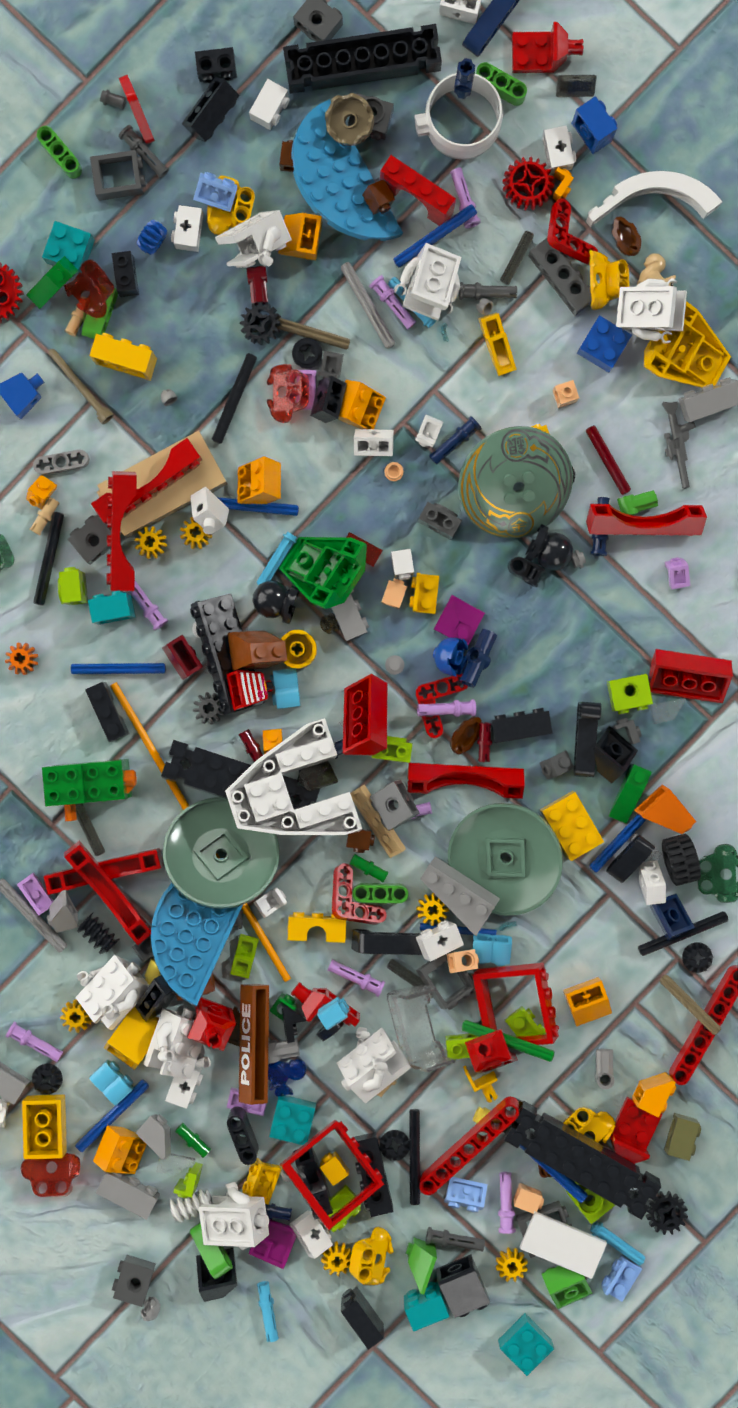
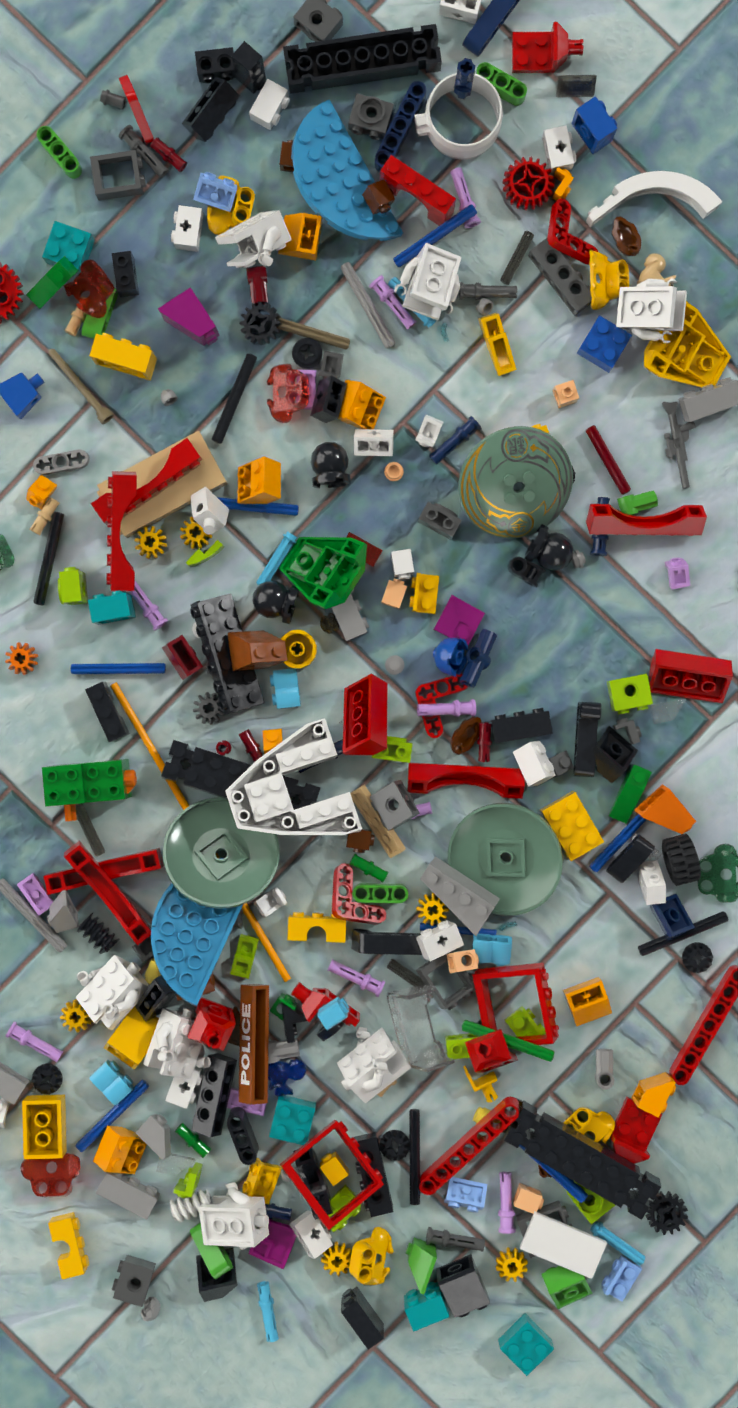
(65, 1229): none -> yellow arch
(82, 538): dark grey brick -> none
(151, 237): blue gear -> none
(168, 154): none -> dark red pin
(190, 317): none -> magenta slope
(199, 557): none -> lime slope
(216, 1104): none -> black brick
(219, 746): none -> dark red pin
(248, 688): red torso -> none
(249, 67): none -> black brick
(317, 776): clear smoke slope -> none
(330, 463): none -> black tile
(346, 106): dark tan plate -> none
(403, 118): none -> dark blue beam
(534, 763): none -> white brick
(682, 1137): olive brick -> none
(690, 1004): dark tan axle -> none

